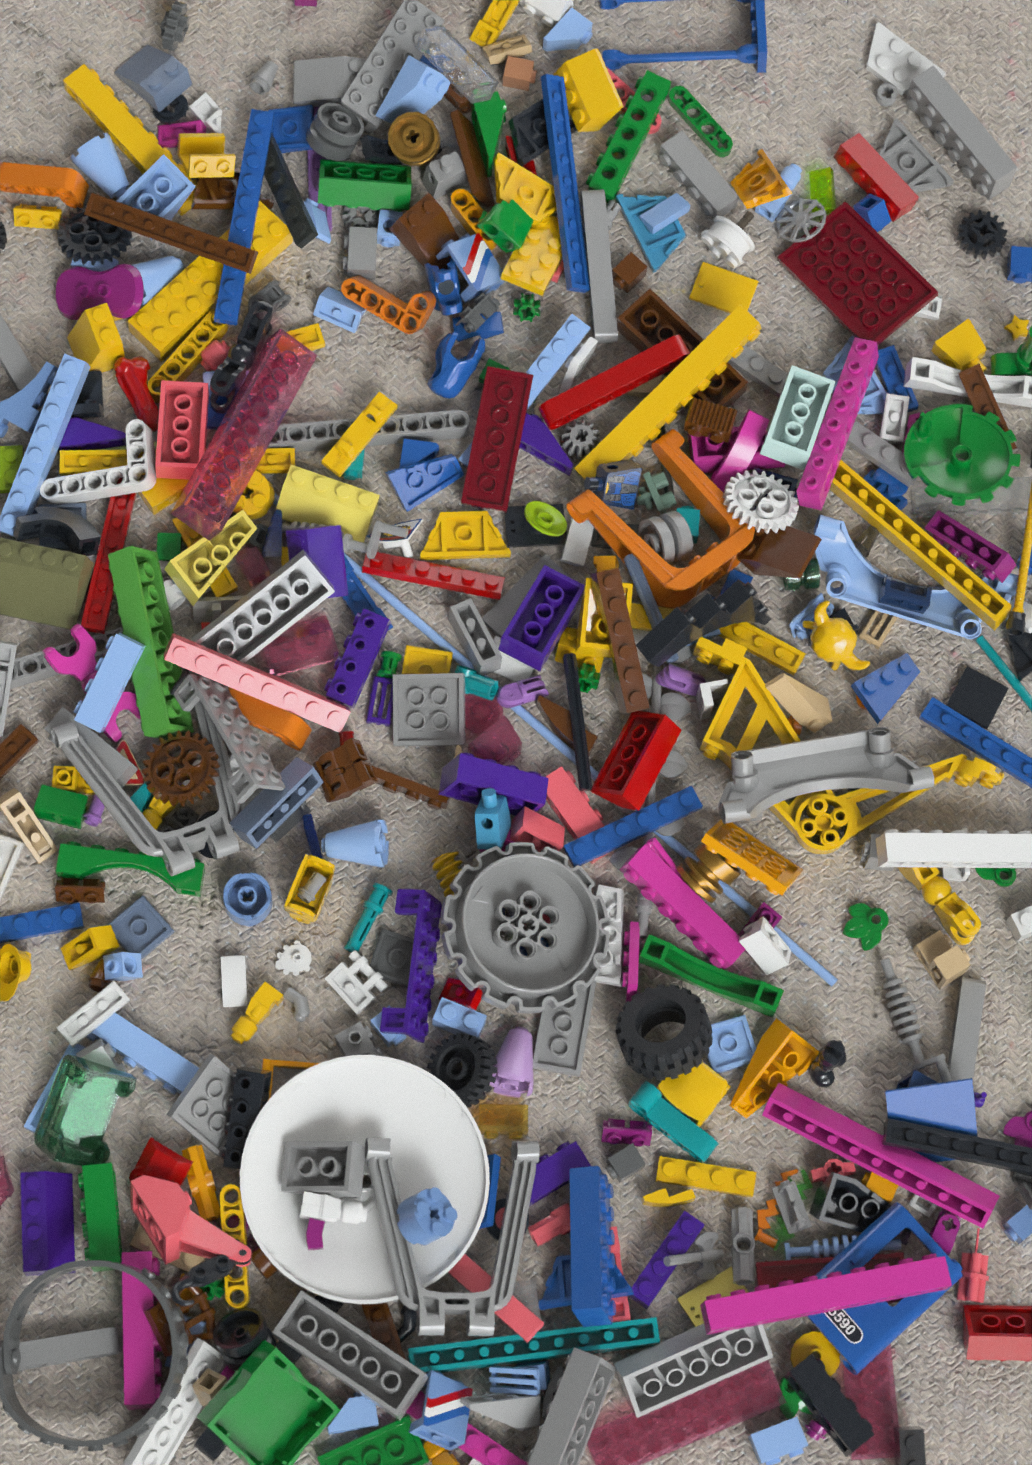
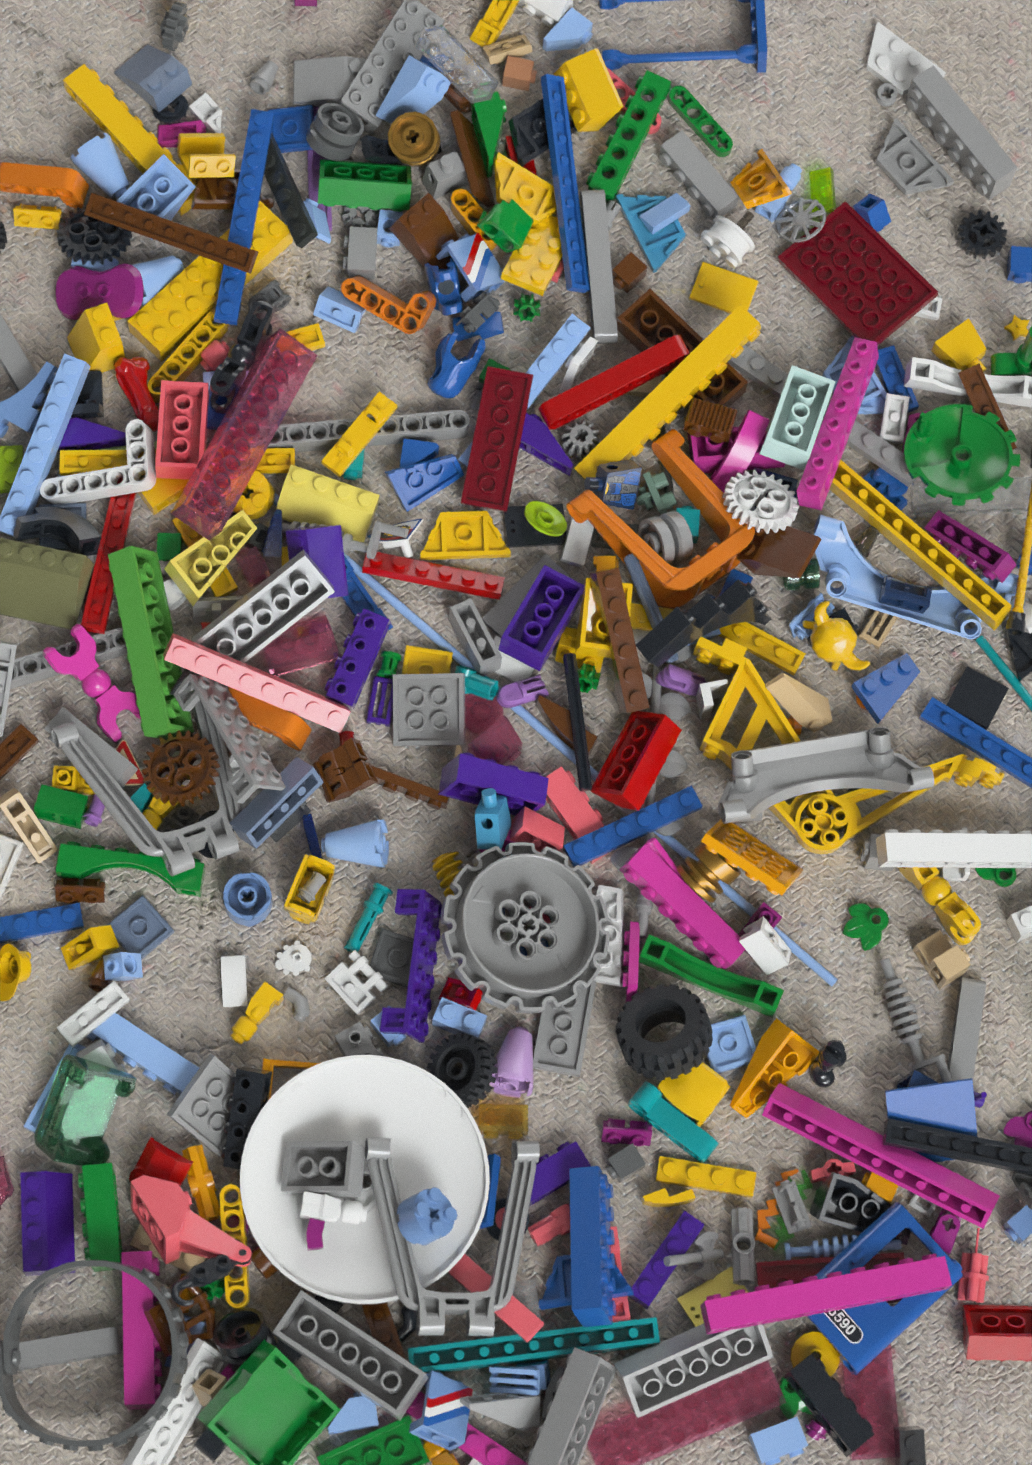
(109, 682): light blue brick -> none
(875, 175): brick -> none

